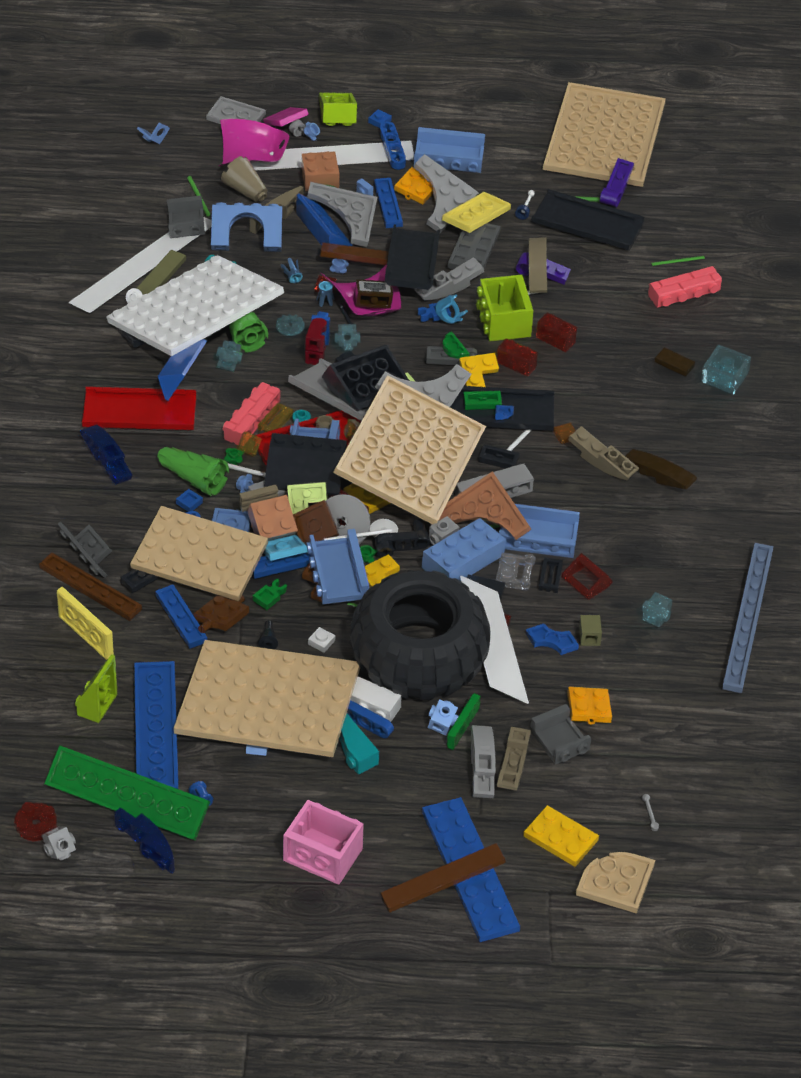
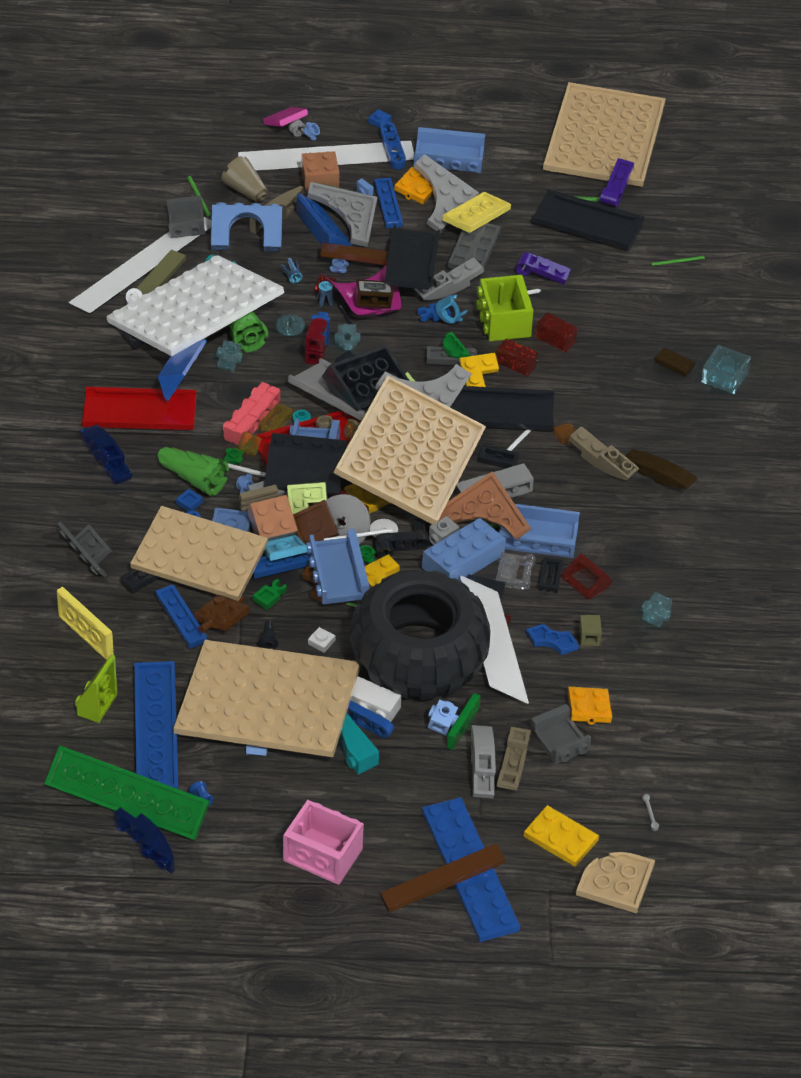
(31, 812): clear red plate -> none
(59, 843): light grey brick -> none
(90, 586): reddish brown tile -> none
(153, 137): medium blue bracket -> none
(231, 109): light grey tile -> none
(251, 140): dark pink piece -> none
(338, 108): lime slope -> none
(482, 400): green tile -> none
(503, 412): blue tile -> none
(524, 208): dark blue hinge -> none
(538, 265): dark tan slope -> none
(684, 287): coral brick -> none
(748, 618): sand blue plate -> none

